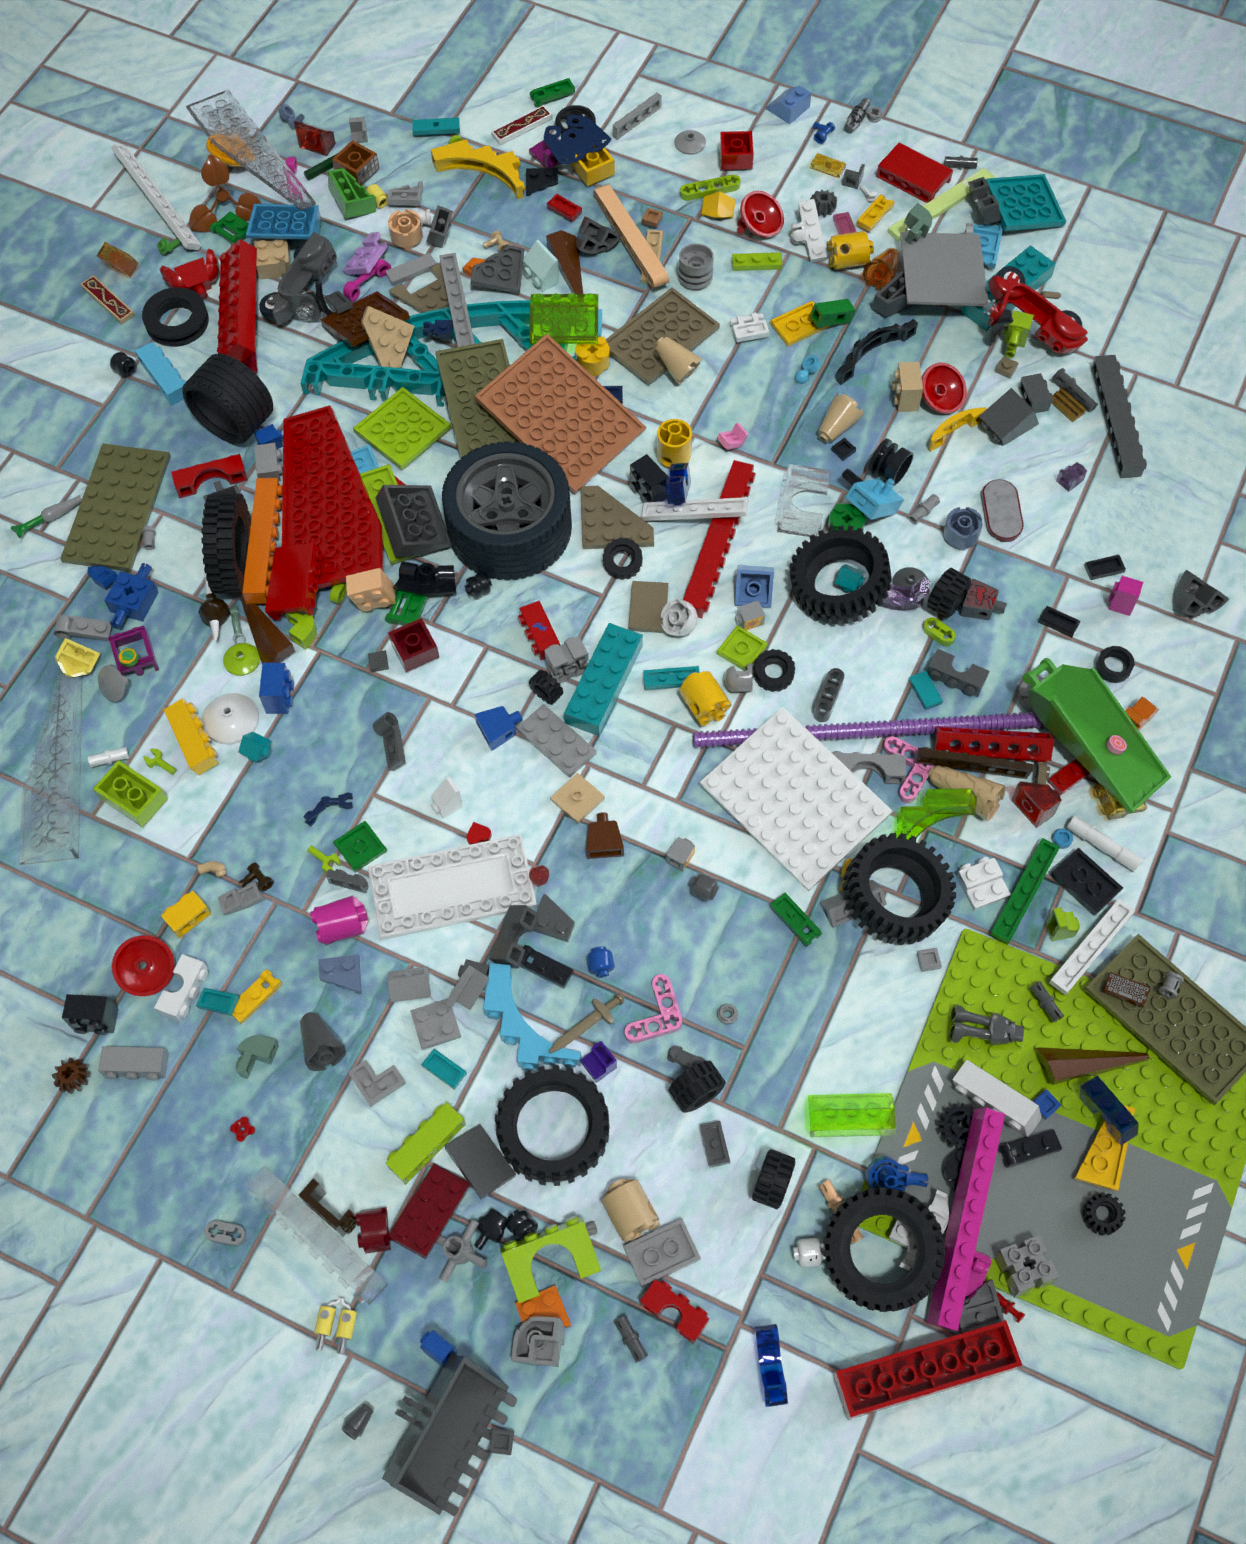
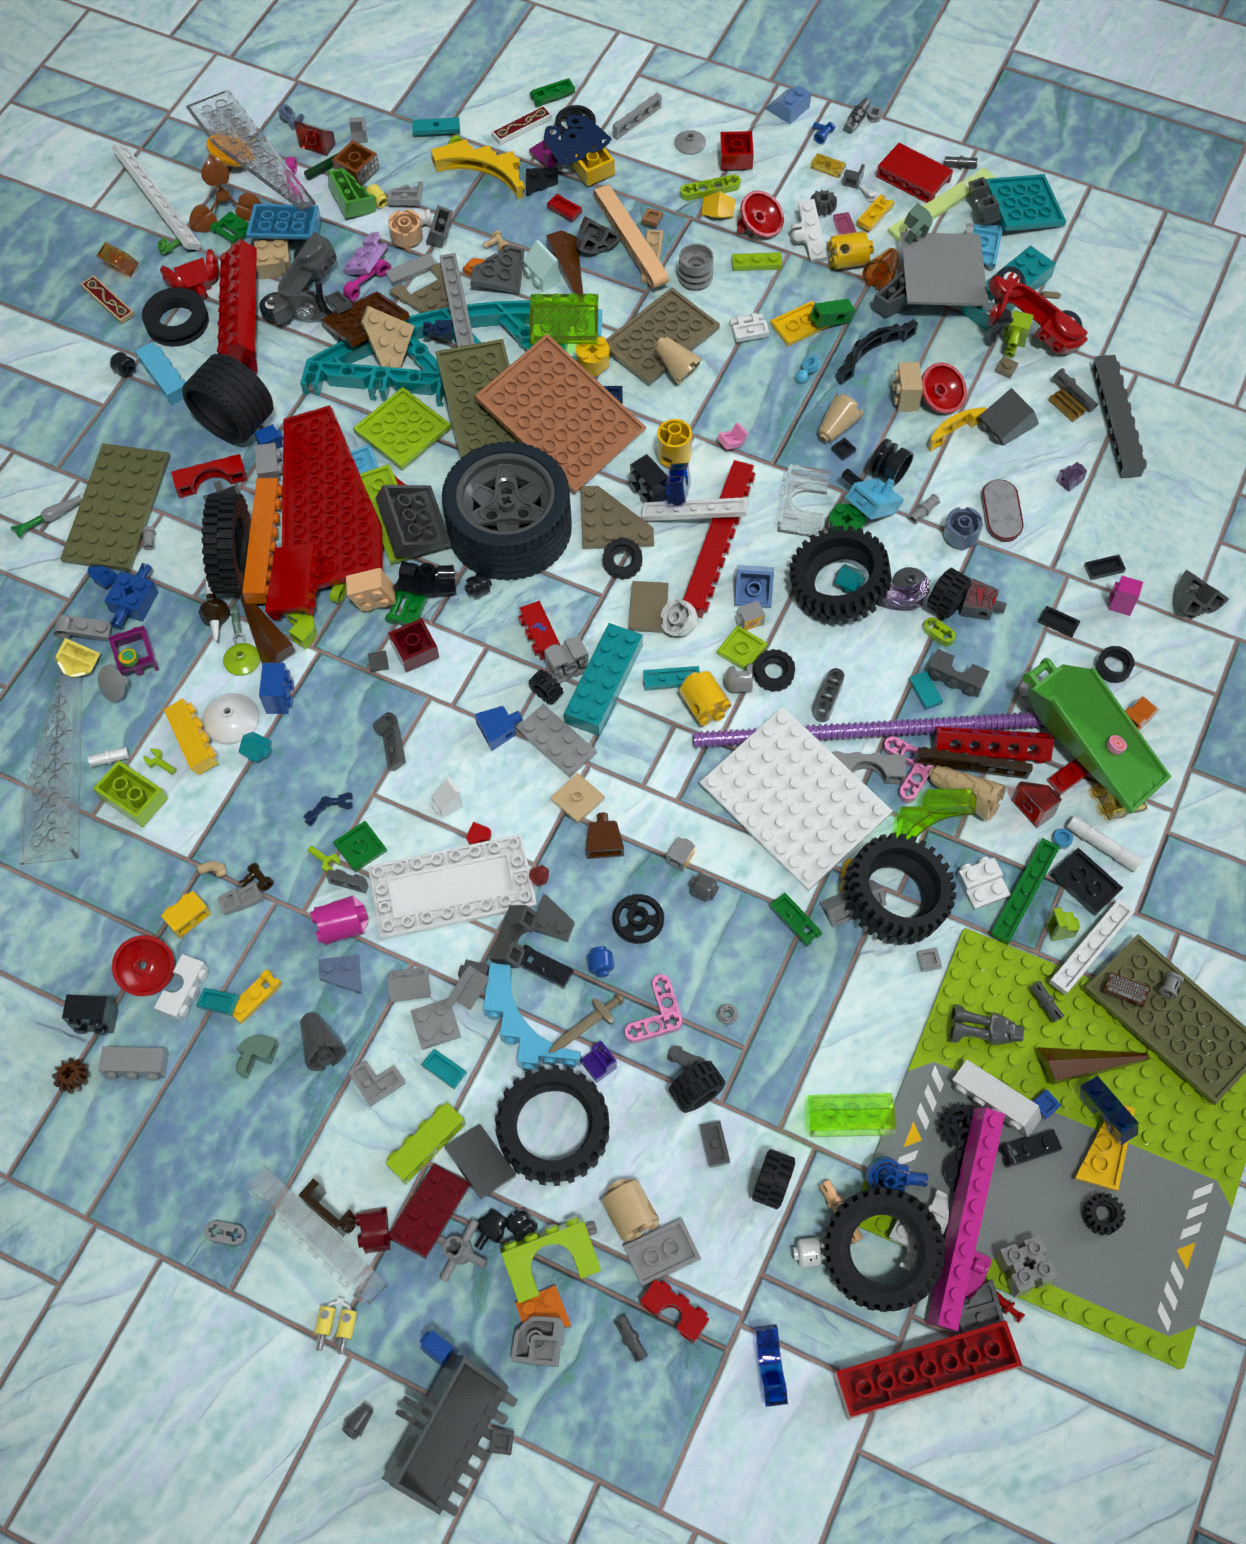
(242, 1123): red plate -> none
(655, 920): none -> black wheel
(1035, 392): dark grey brick -> none
(1042, 773): dark tan plate -> none

